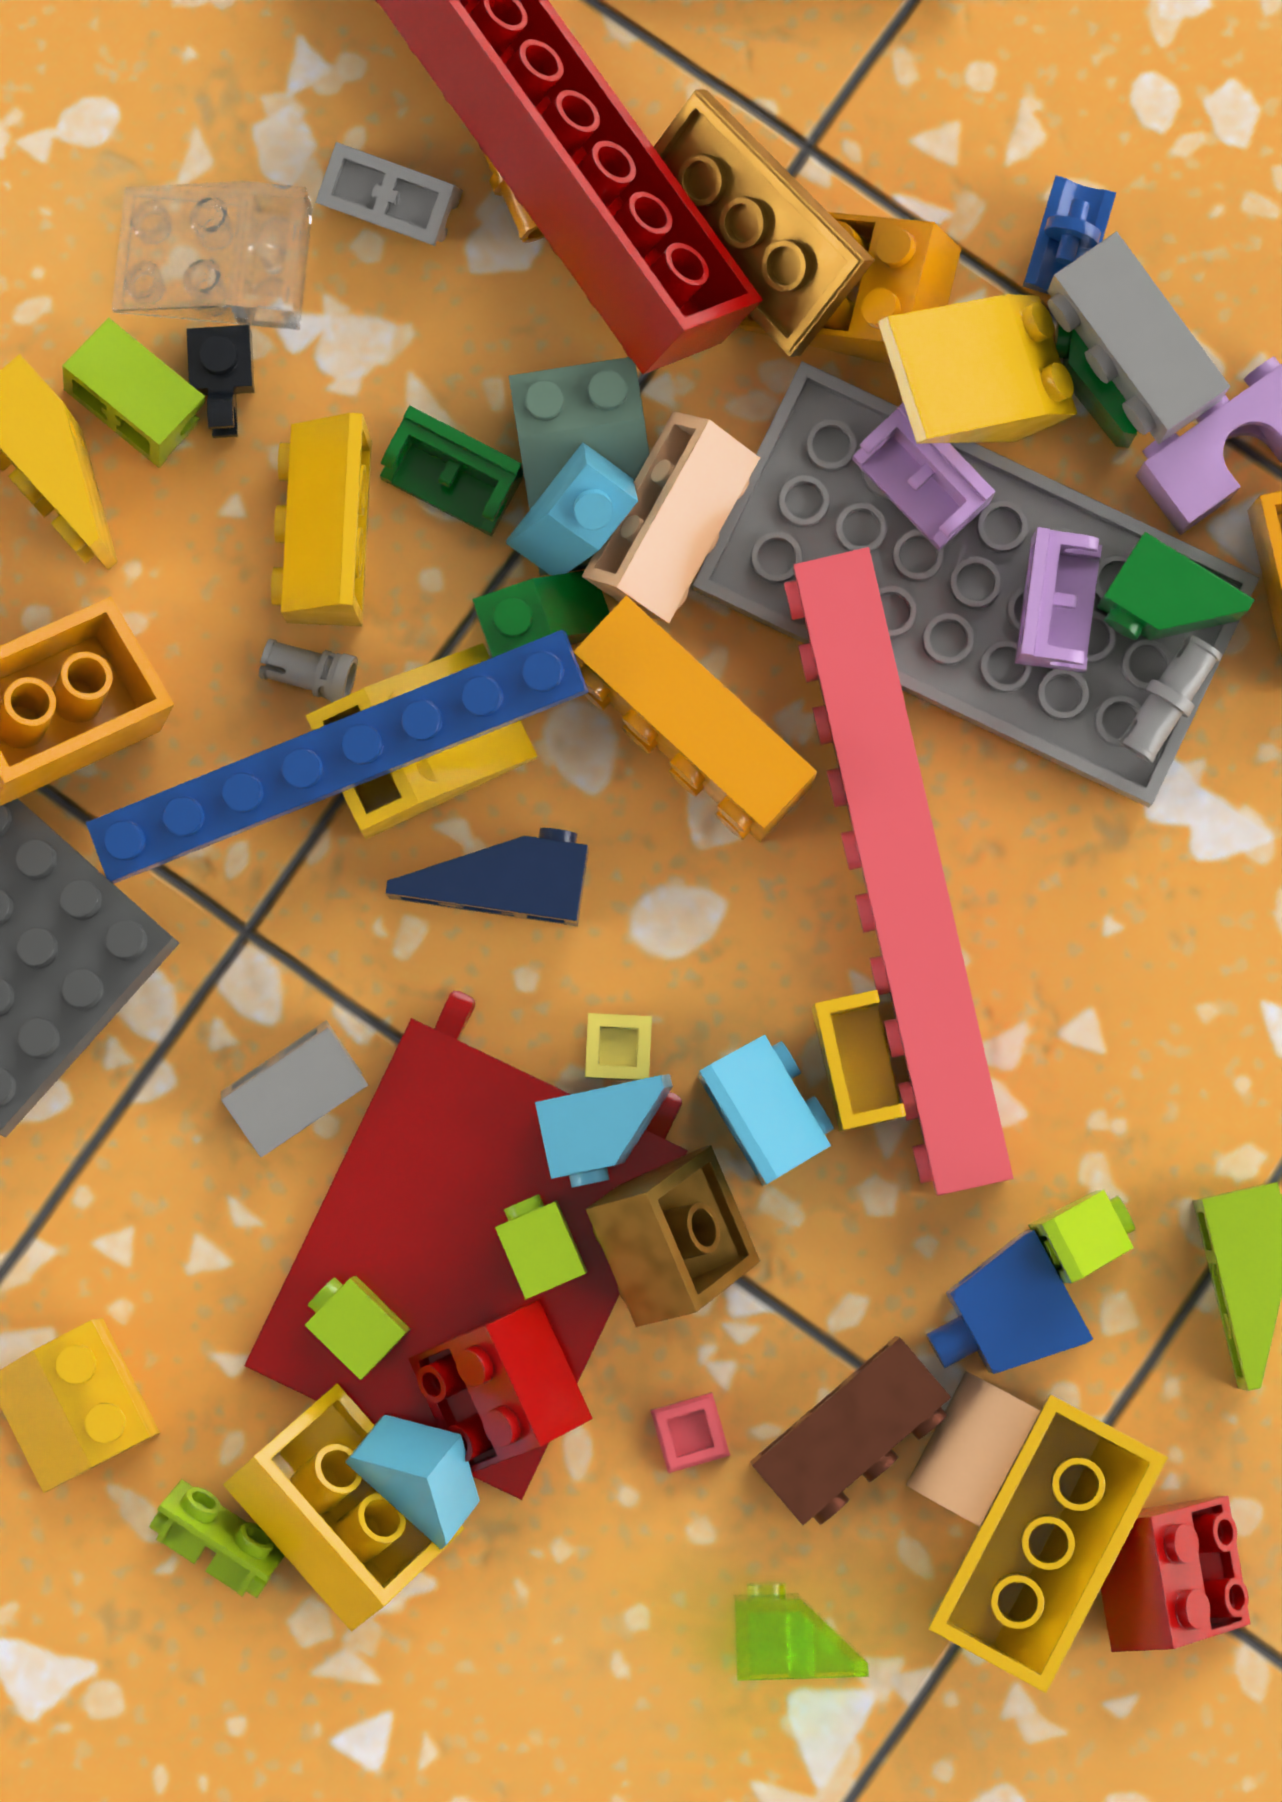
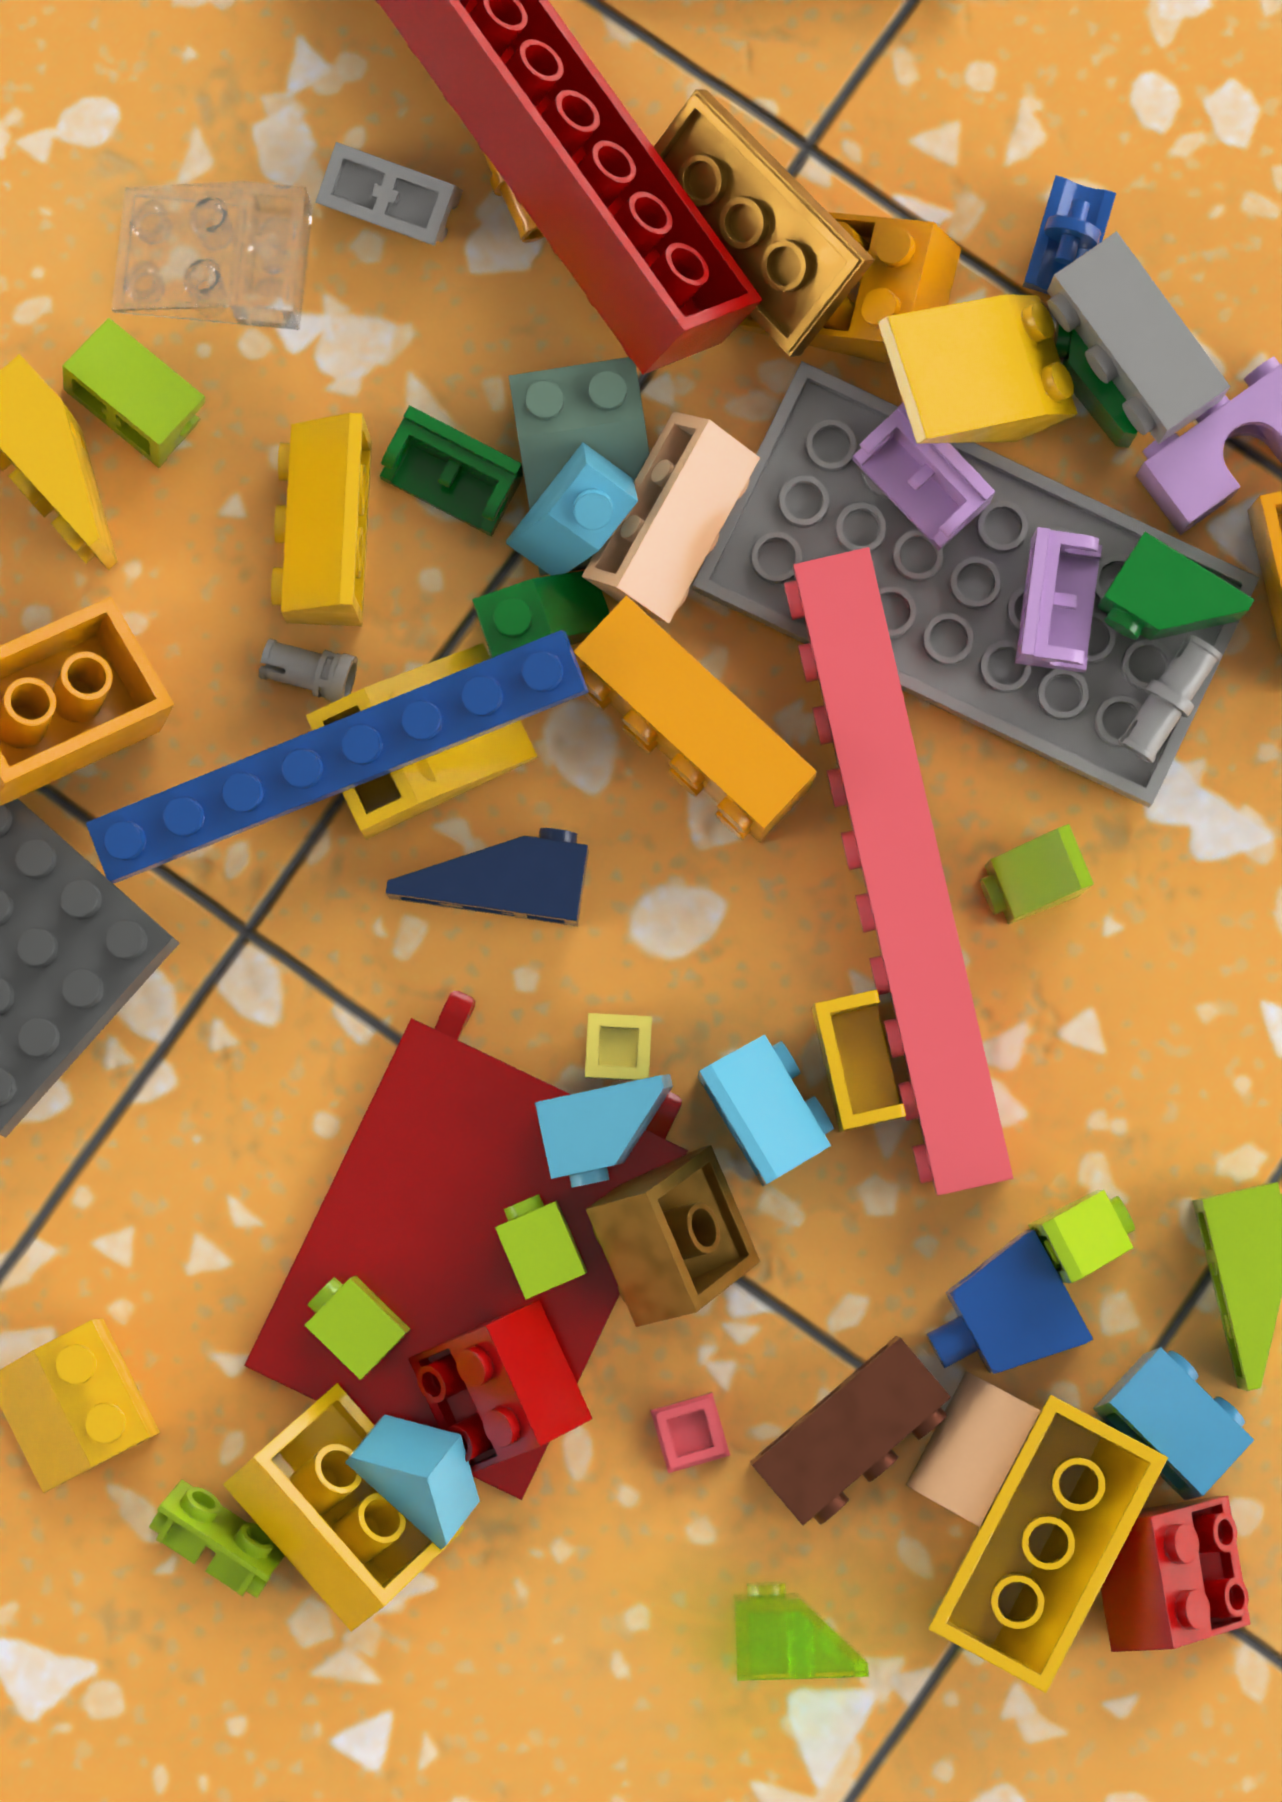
(221, 368): black plate -> none
(293, 1088): light grey hinge -> none
(1036, 875): none -> lime slope
(1176, 1417): none -> dark azure brick

